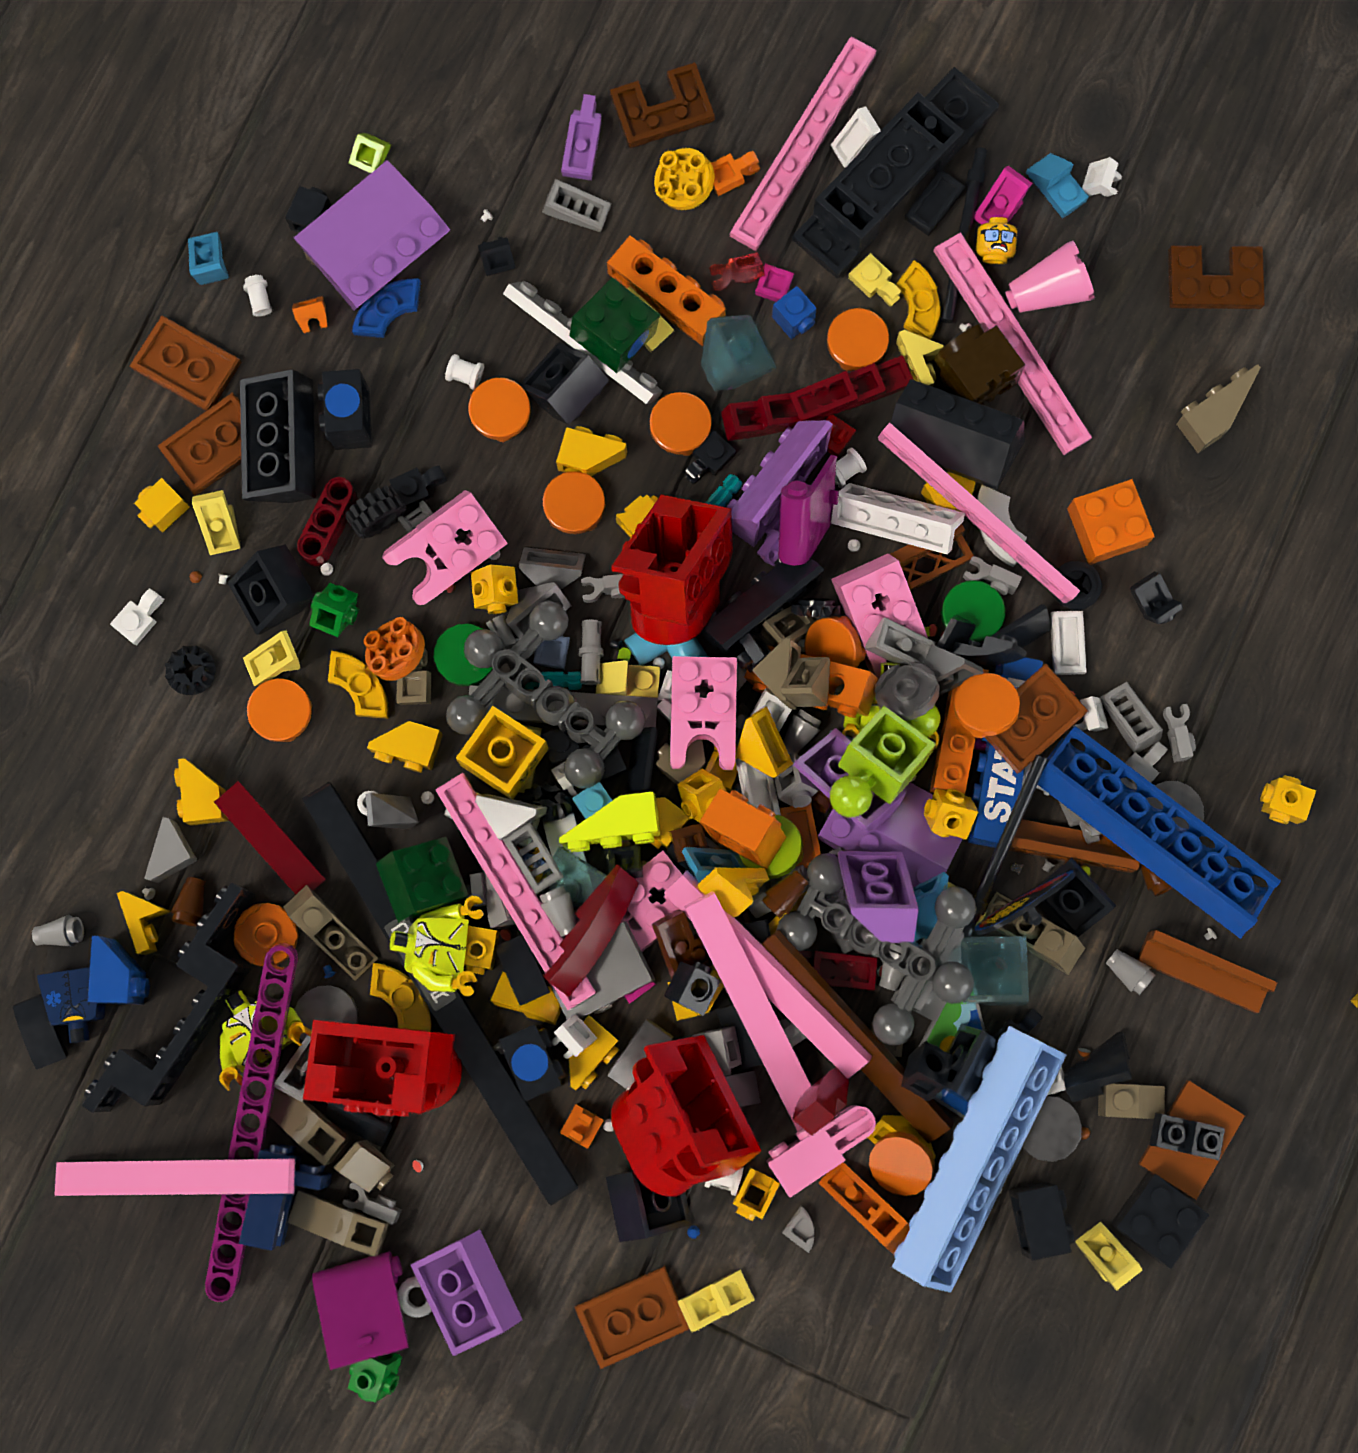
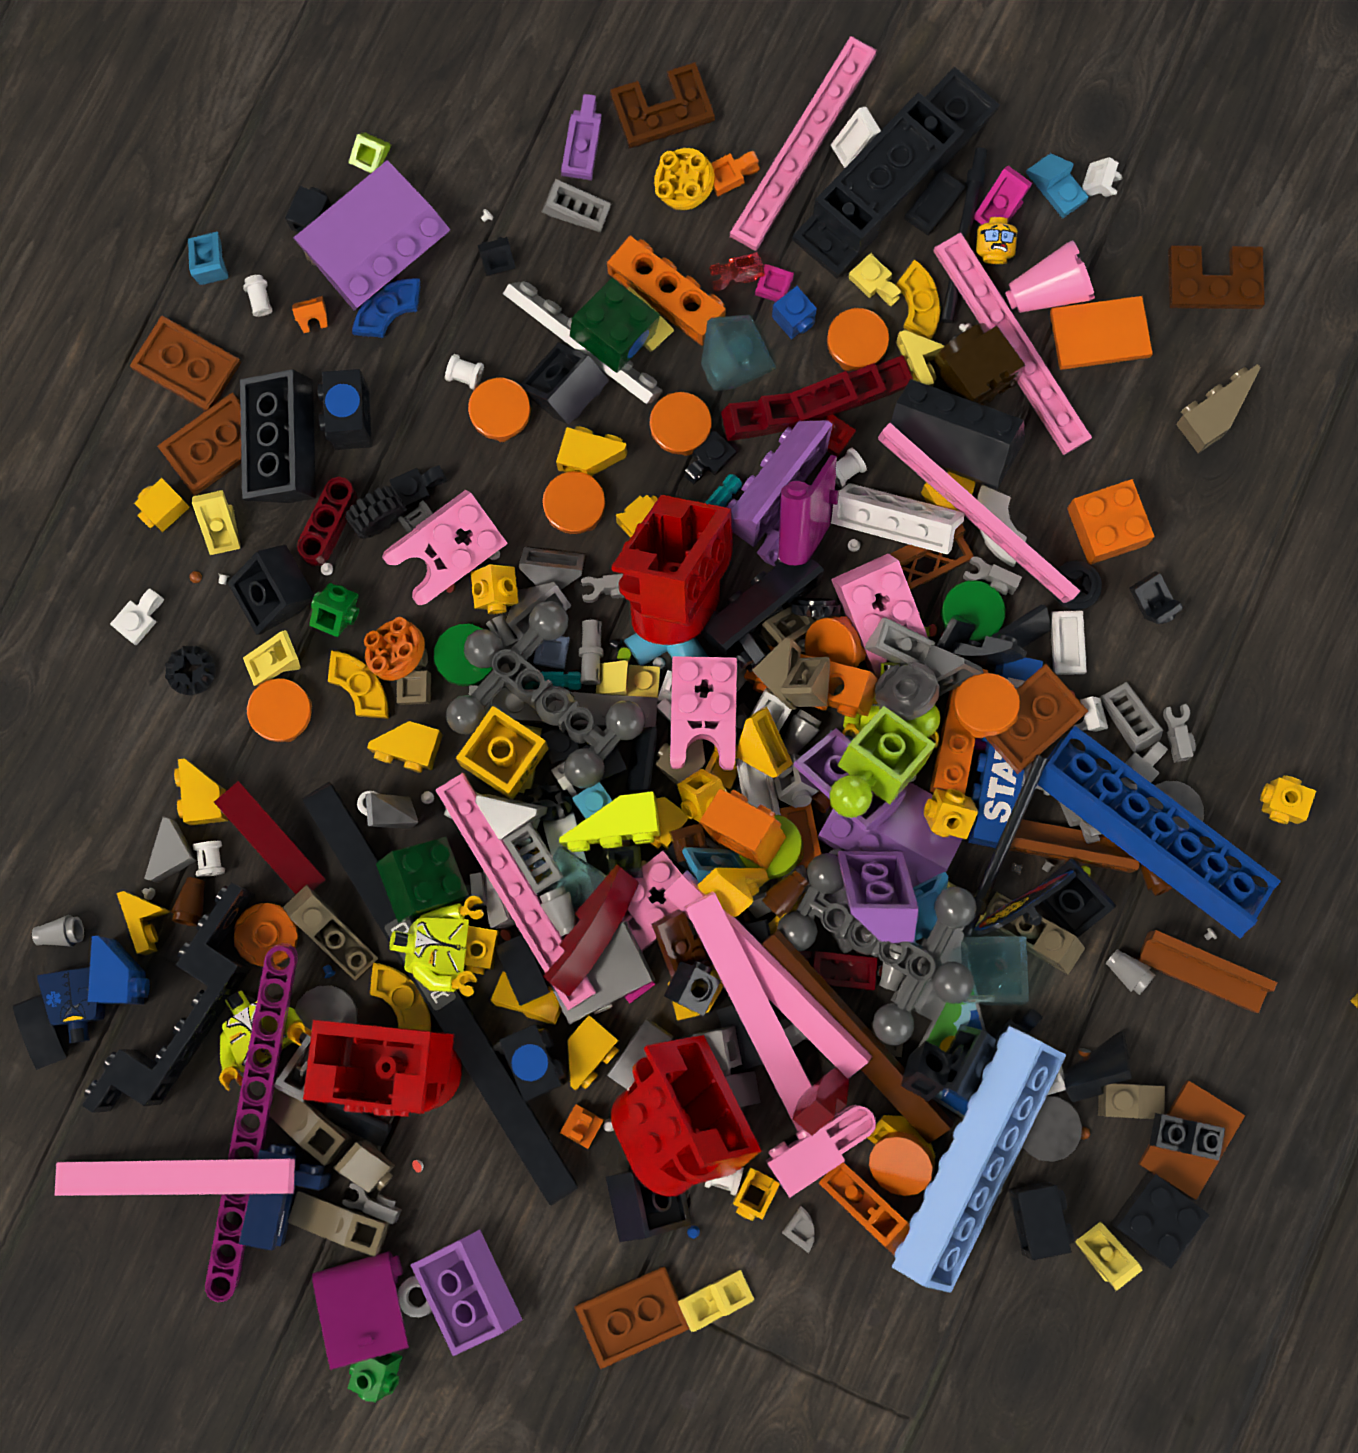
(208, 859): none -> white bush
(574, 1035): white tile -> none
(1101, 332): none -> orange tile

